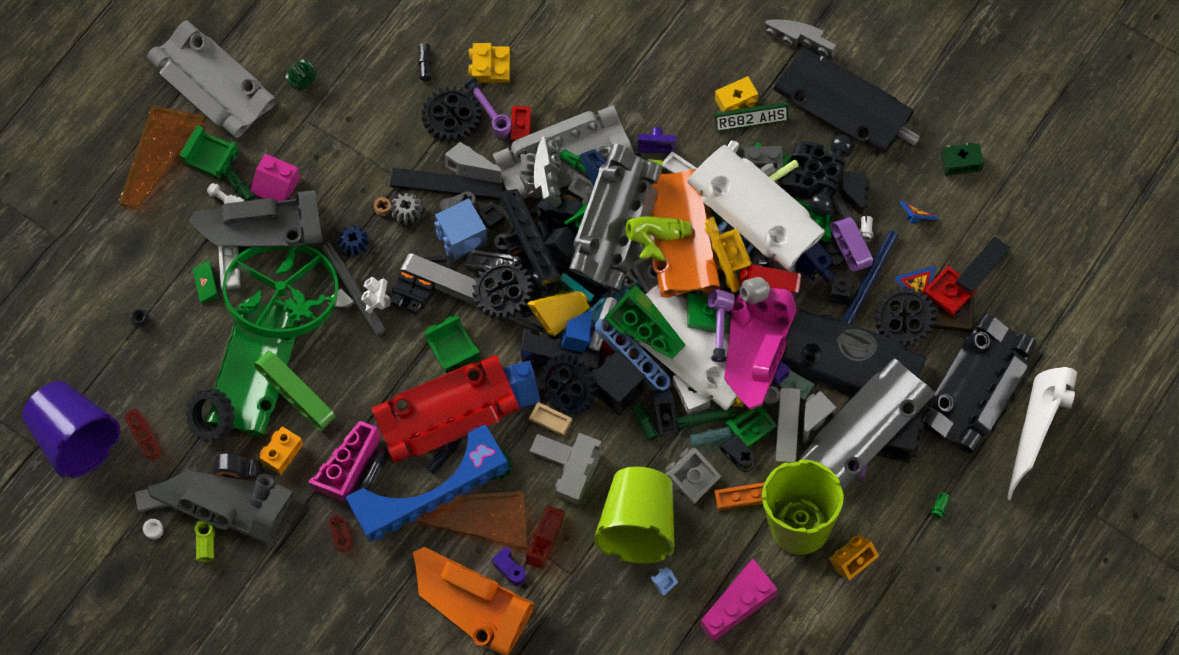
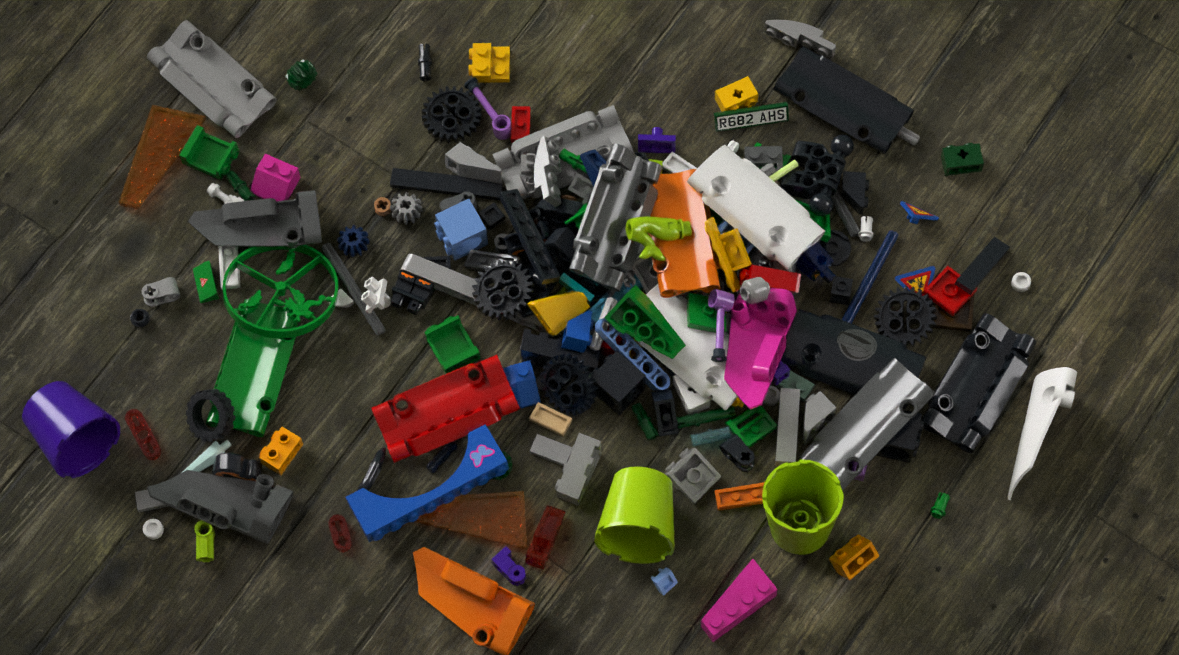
(163, 292): none -> light grey piece
(207, 458): none -> light aqua bar
(294, 390): bright green beam -> none
(346, 466): dark pink wedge -> none
(851, 244): medium lavender beam -> none
(1021, 282): none -> white tile

